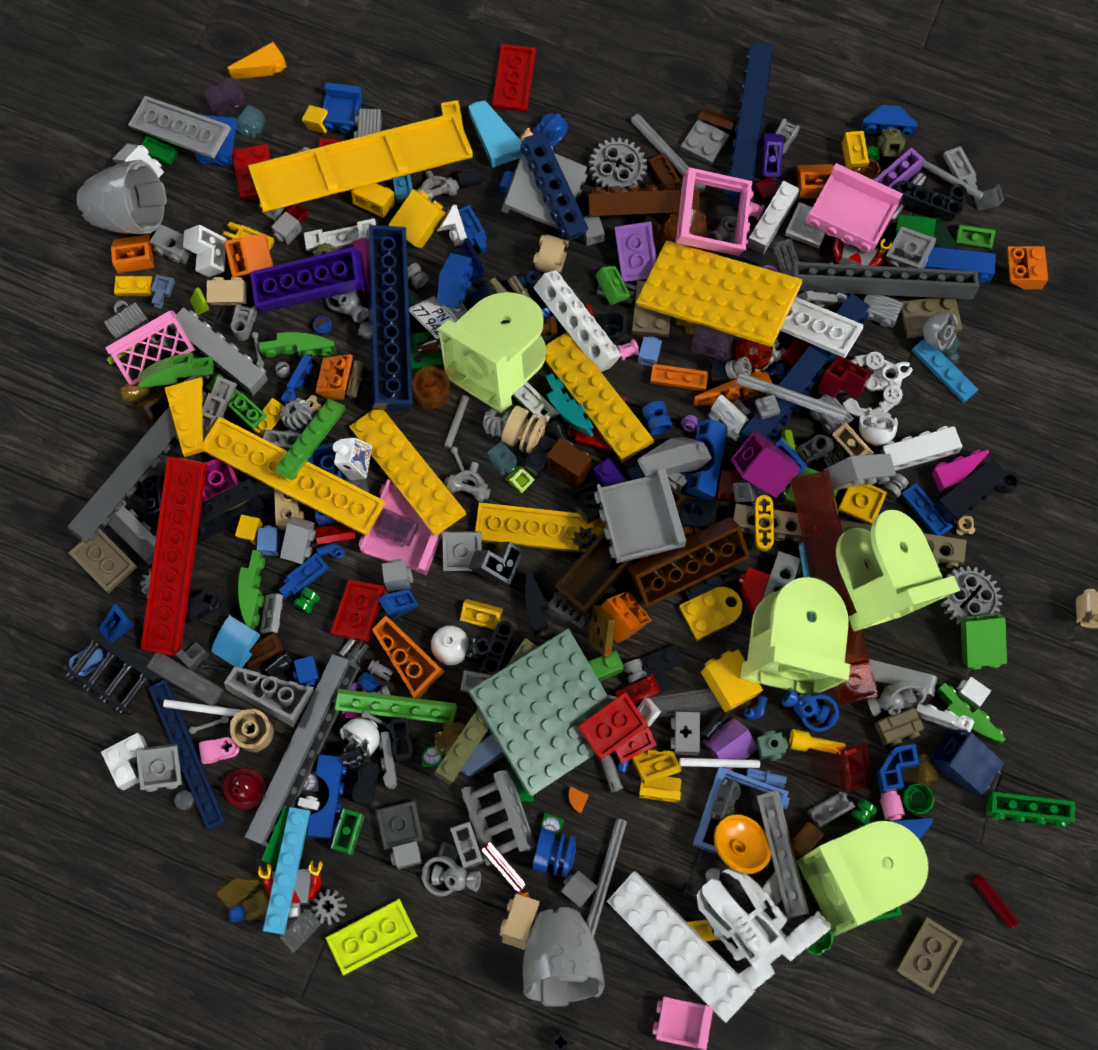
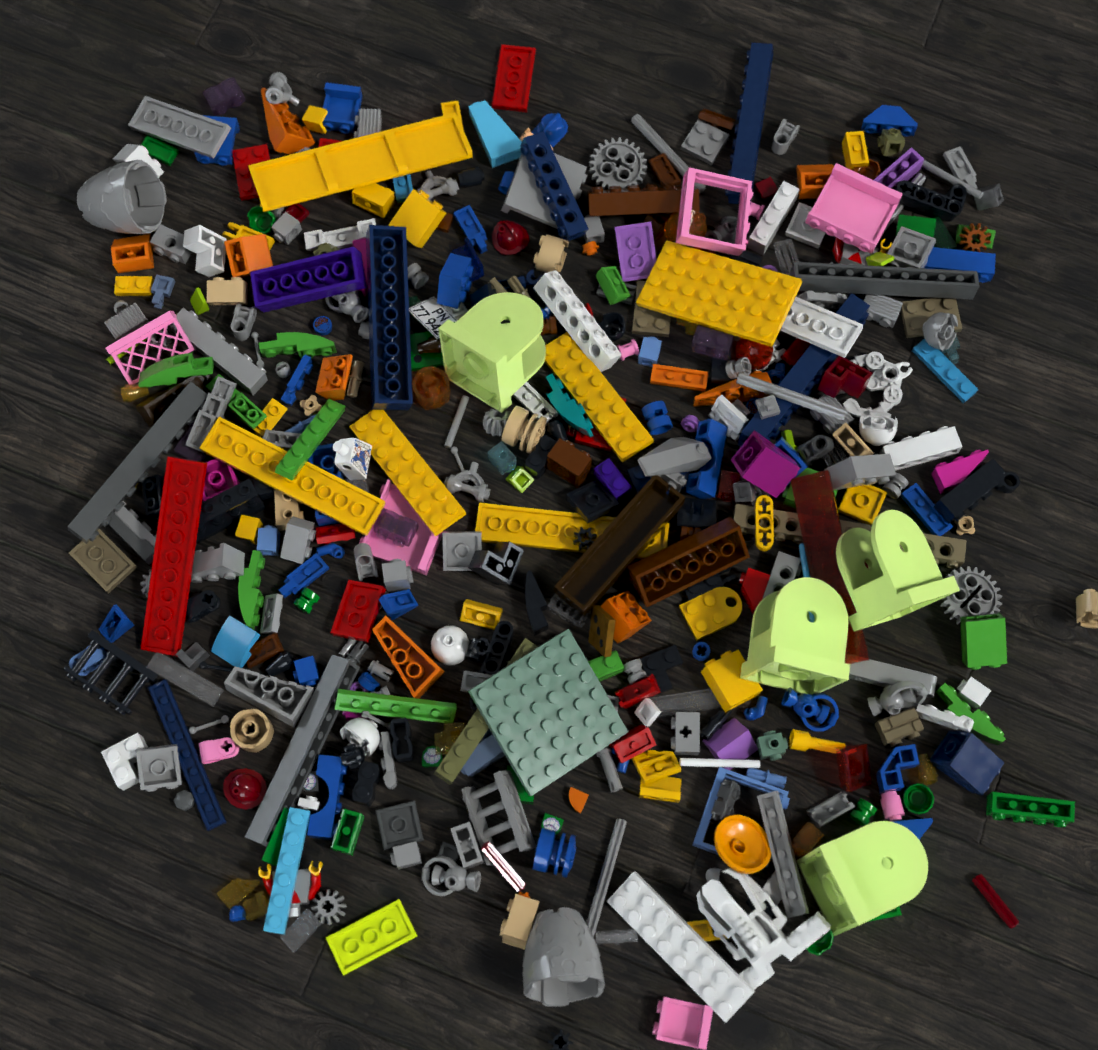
(186, 408): yellow wing -> none
(200, 708): white bar -> none
(217, 563): none -> light grey wedge
(251, 121): clear light blue brick -> none
(260, 63): light orange slope -> none
(260, 220): none -> green hair
(280, 90): none -> light grey piece
(283, 128): none -> orange wedge
(296, 414): light grey gear -> none
(364, 561): none -> light grey piece
(453, 222): white slope -> none
(509, 237): none -> dark red helmet
(578, 888): light grey brick -> none
(590, 248): none -> orange plate
(612, 726): red plate -> none
(616, 936): none -> clear pin
(640, 517): light grey panel -> none
(695, 650): none -> blue bush
(772, 154): dark purple brick -> none
(860, 683): clear red tile -> none
(873, 153): green plate -> none
(879, 259): none -> lime slope
(929, 955): dark tan plate -> none
(981, 238): none -> dark orange gear
(1028, 266): orange slope -> none

